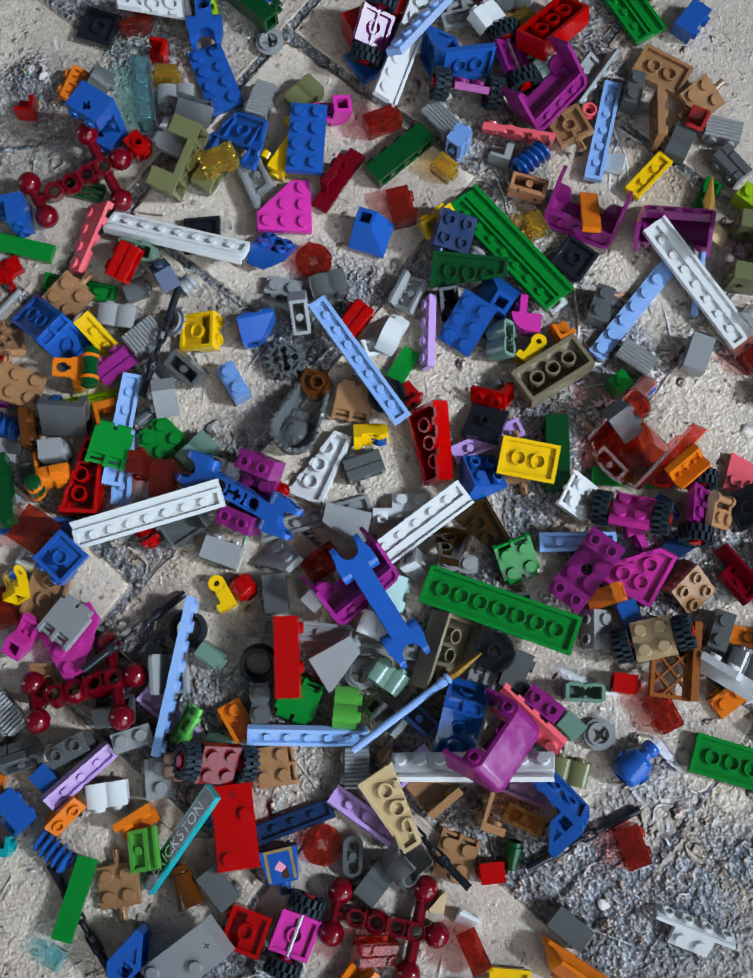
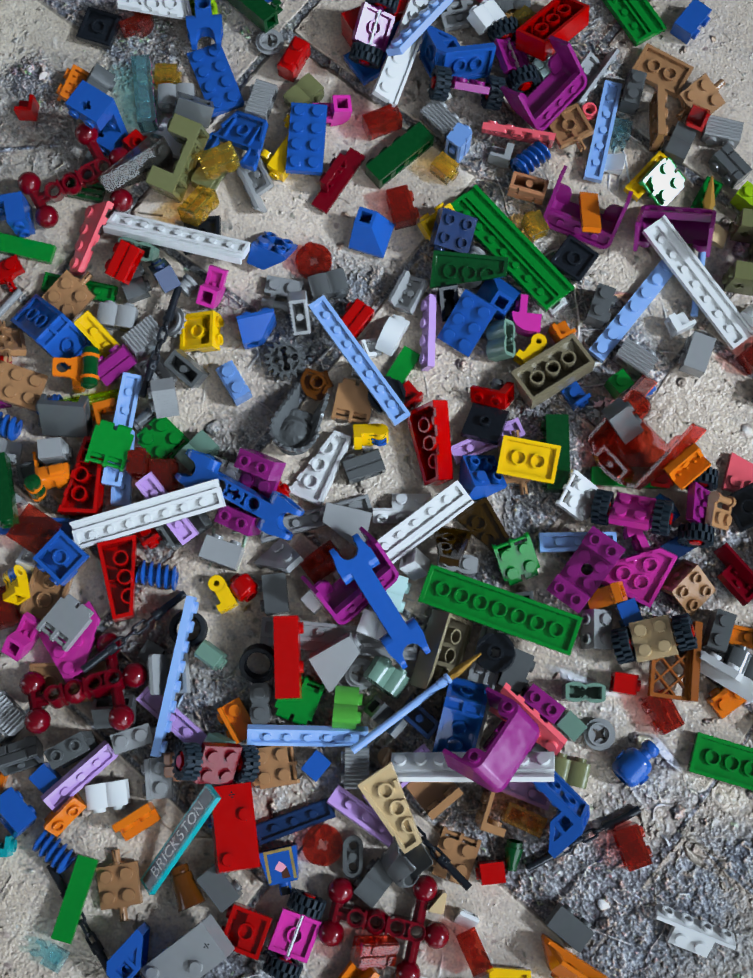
(28, 429): reddish brown plate -> none
(119, 571): none -> red wedge
(136, 163): none -> clear smoke wedge
(144, 850): bright green plate -> none
(150, 488): none -> lavender plate
(157, 575): none -> blue piece
(159, 50): red panel -> none
(186, 723): bright green plate -> none
(198, 205): none -> clear yellow brick
(213, 289): none -> dark pink brick
(287, 211): dark pink plate -> none
(294, 59): none -> red brick
(316, 765): none -> blue panel
(575, 396): none -> blue bracket
(621, 132): none -> clear light blue plate
(663, 181): none -> plate
(678, 323): none -> white panel

